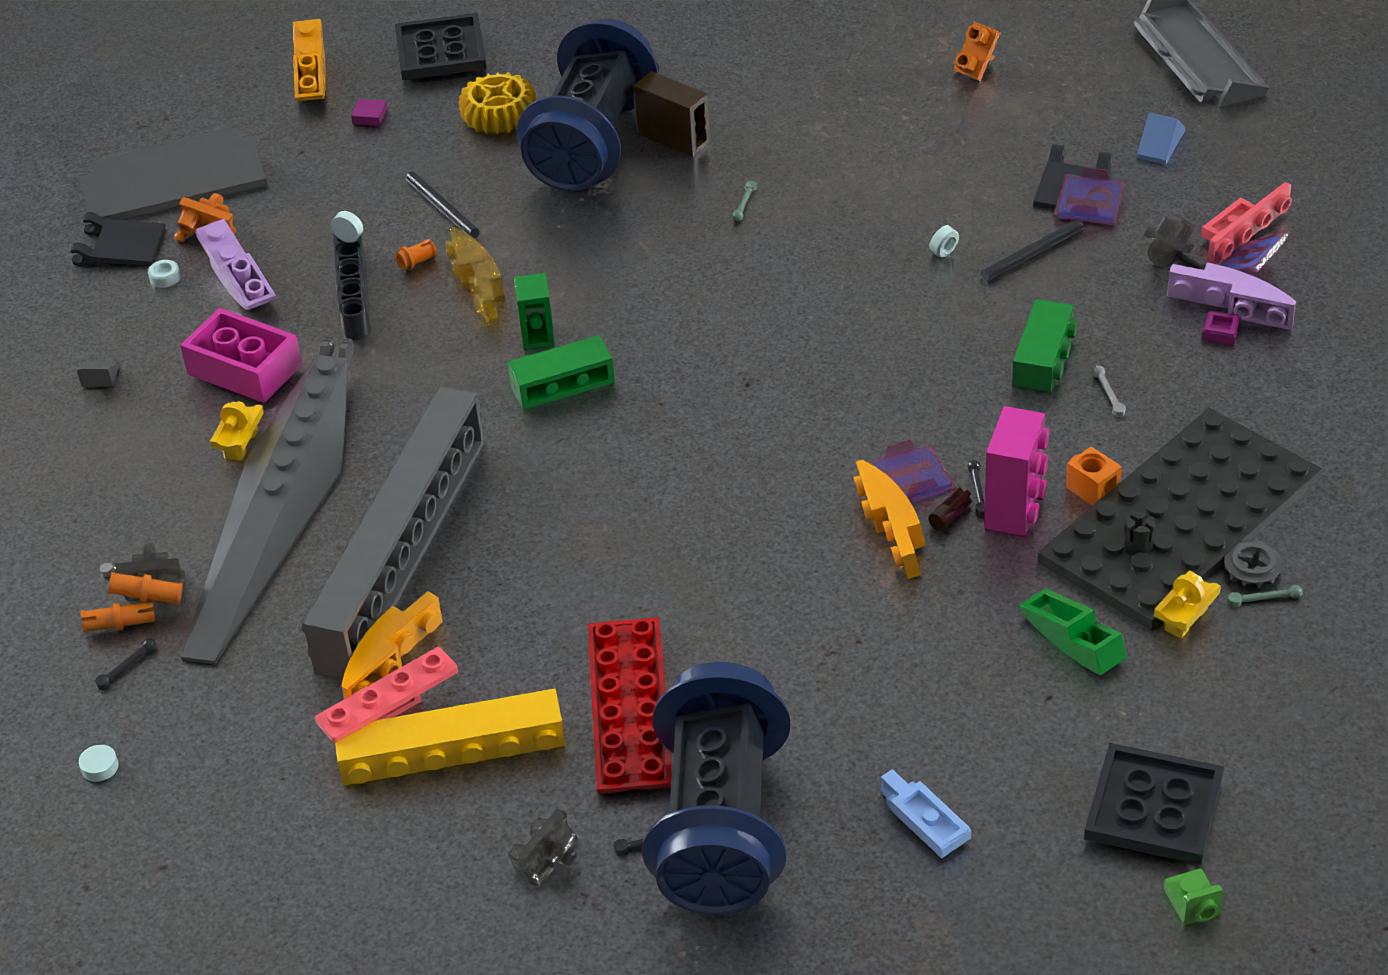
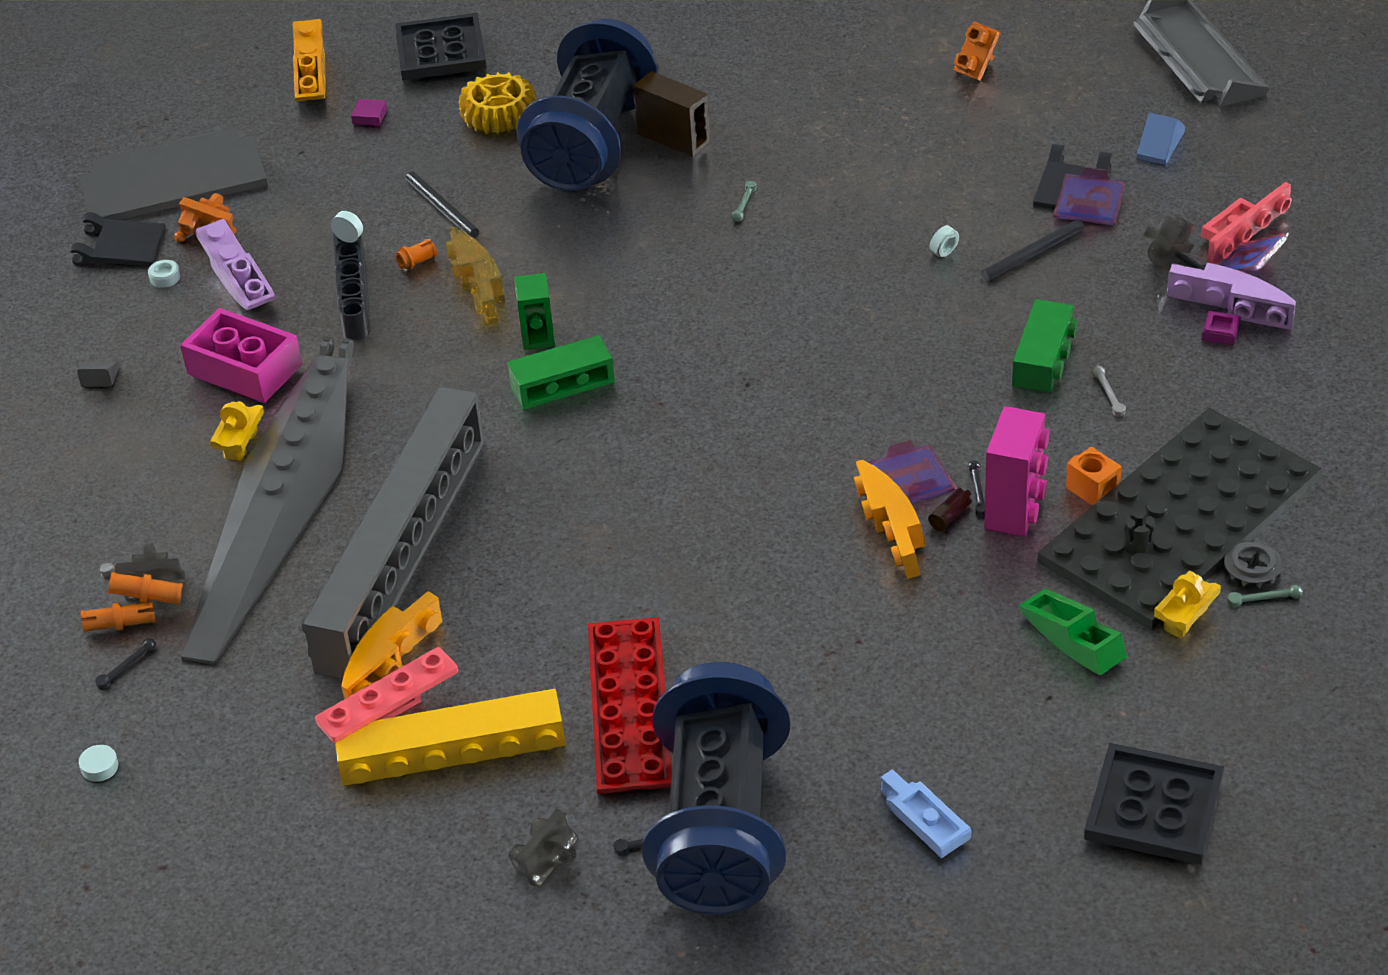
(1194, 896): bright green bracket -> none

